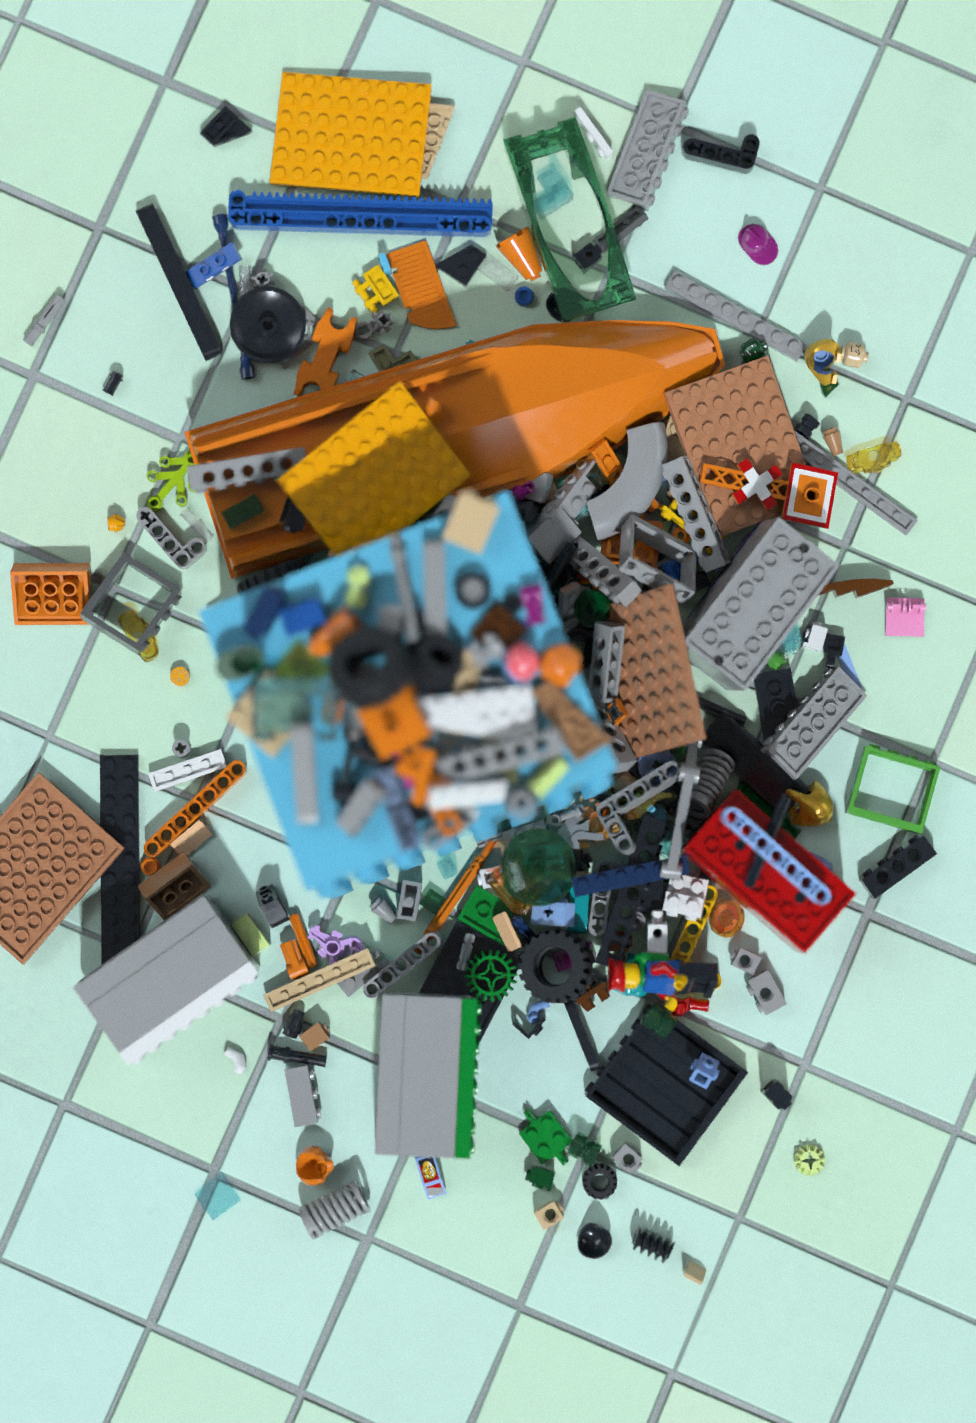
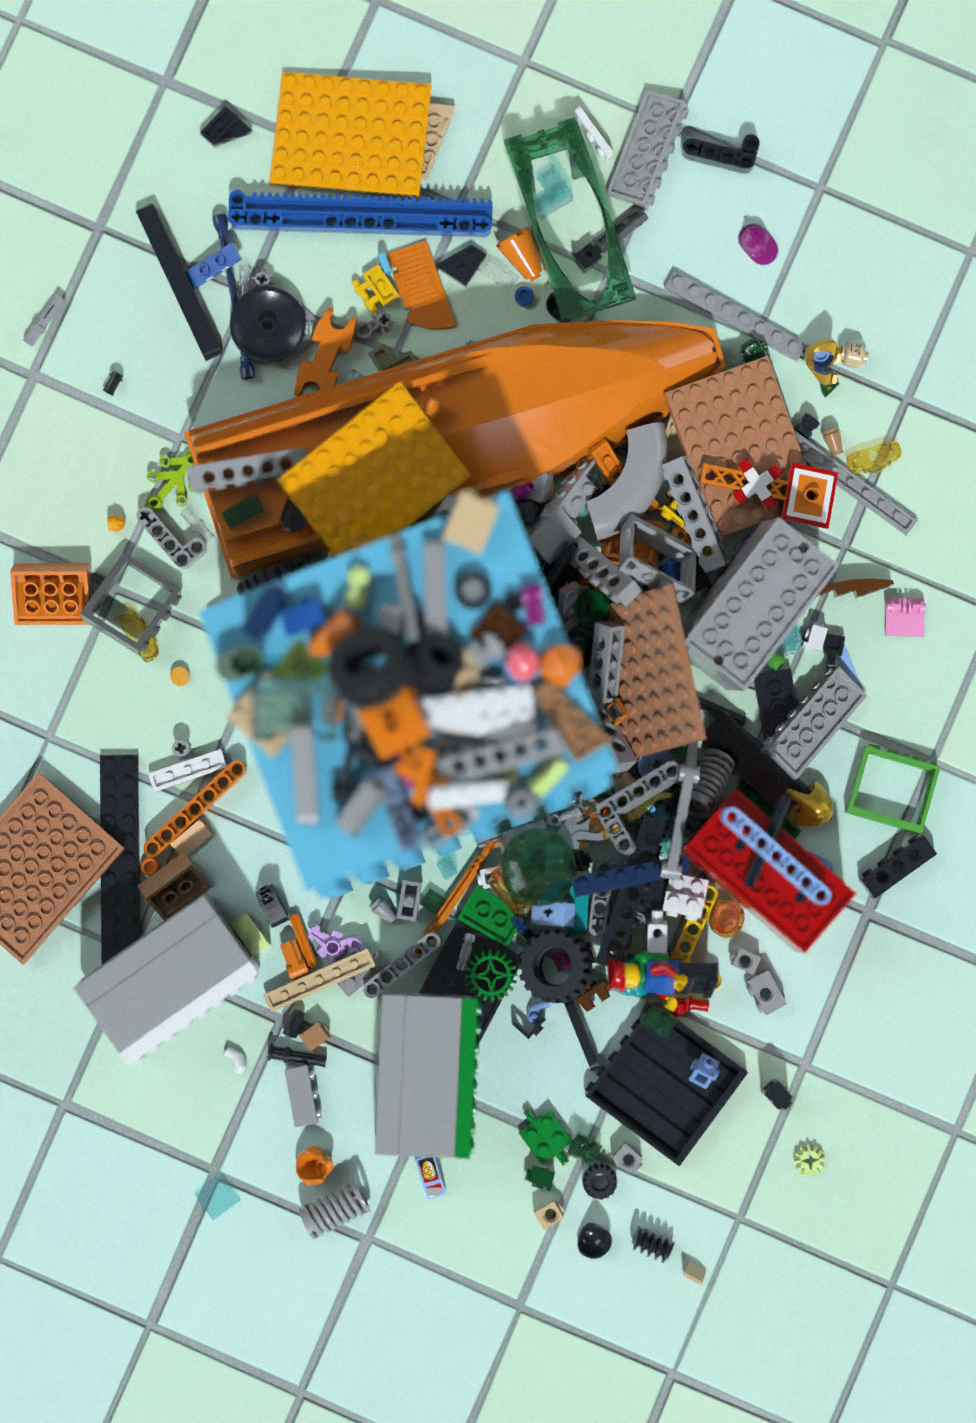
(507, 931): light nougat slope -> none

